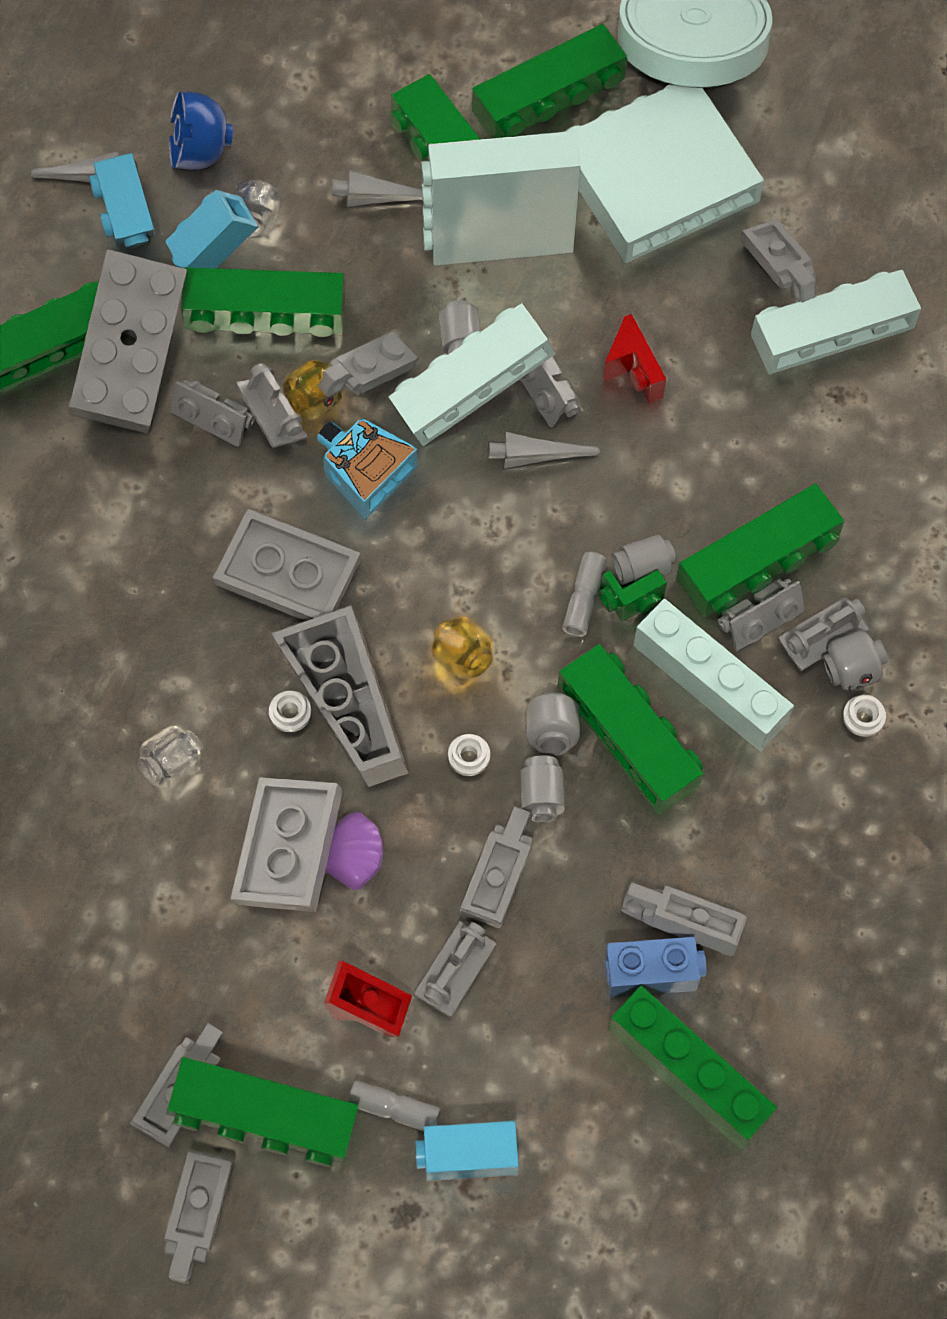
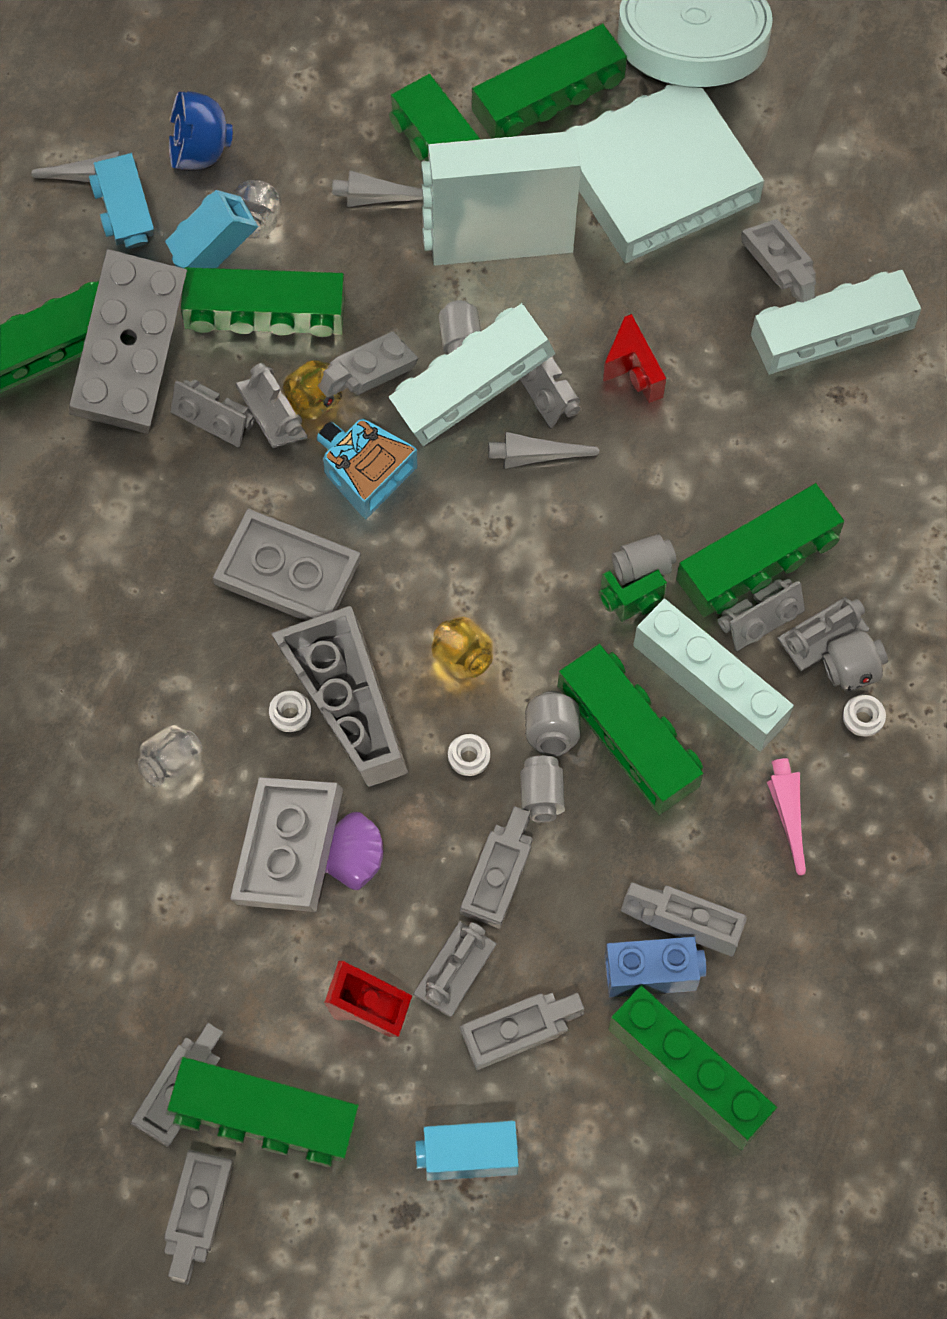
(388, 1104): light grey piece -> none
(519, 1027): none -> light grey hinge
(583, 599): light grey piece -> none
(786, 795): none -> bright pink piece

